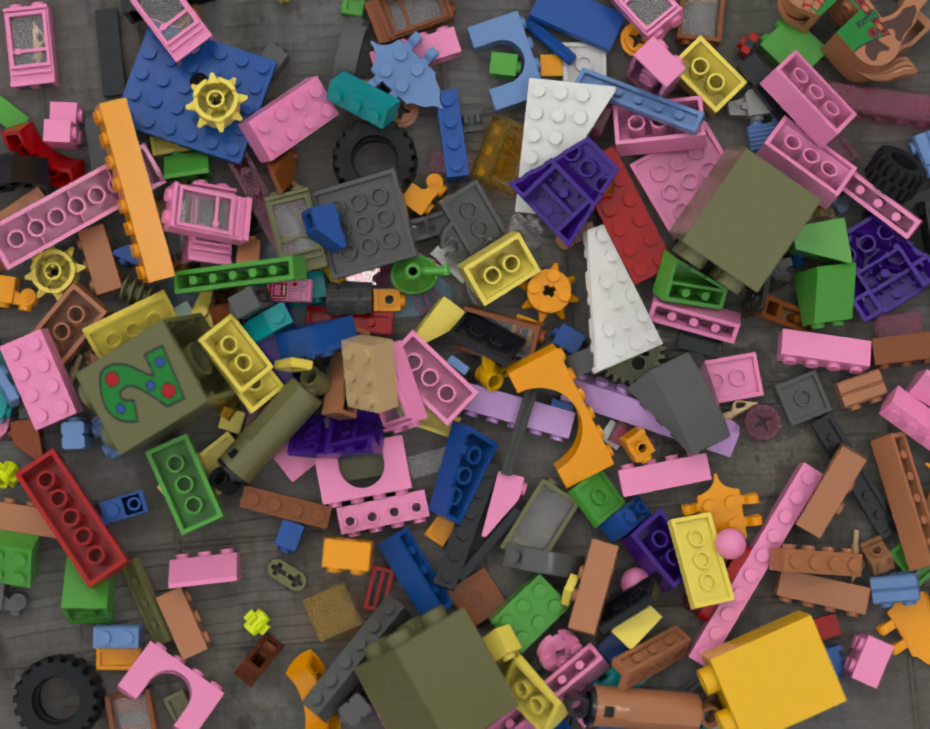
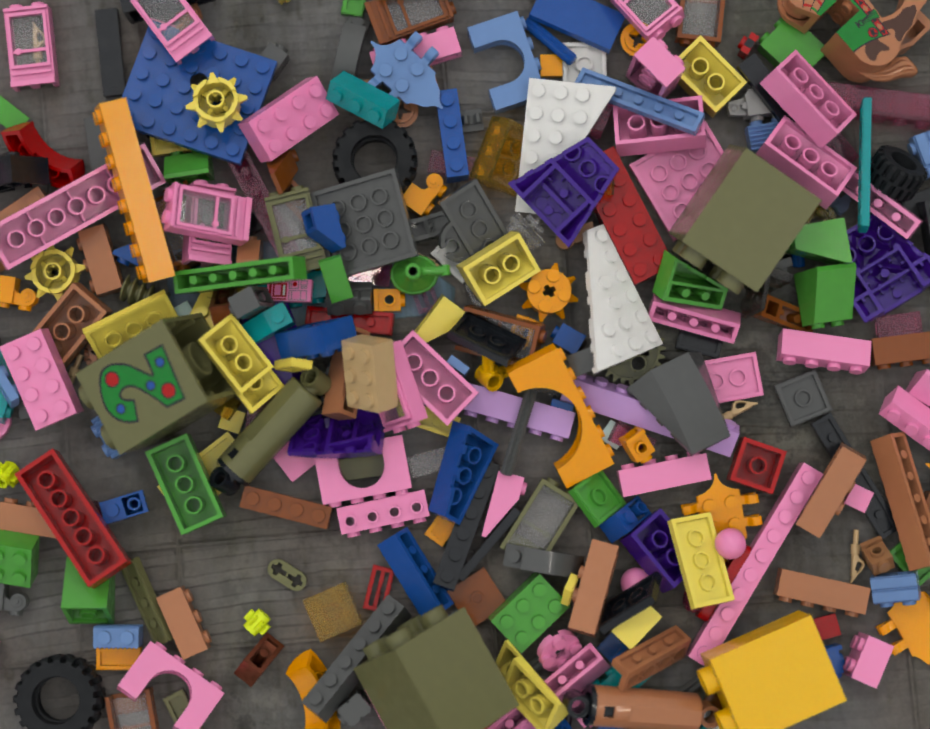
(26, 438): copper slope -> none
(63, 126): bright pink brick -> none
(77, 434): medium blue brick -> none
(204, 568): bright pink slope -> none
(289, 536): blue brick -> none
(335, 278): none -> bright green tile
(348, 553): light orange brick -> none
(502, 643): light yellow slope -> none
(504, 66): bright green brick -> none
(756, 465): none -> red brick
(772, 424): clear pink gear -> none
(815, 561): nougat brick -> none
(858, 498): none -> bright pink tile
(860, 389): nougat brick -> none
(864, 165): none -> teal tile

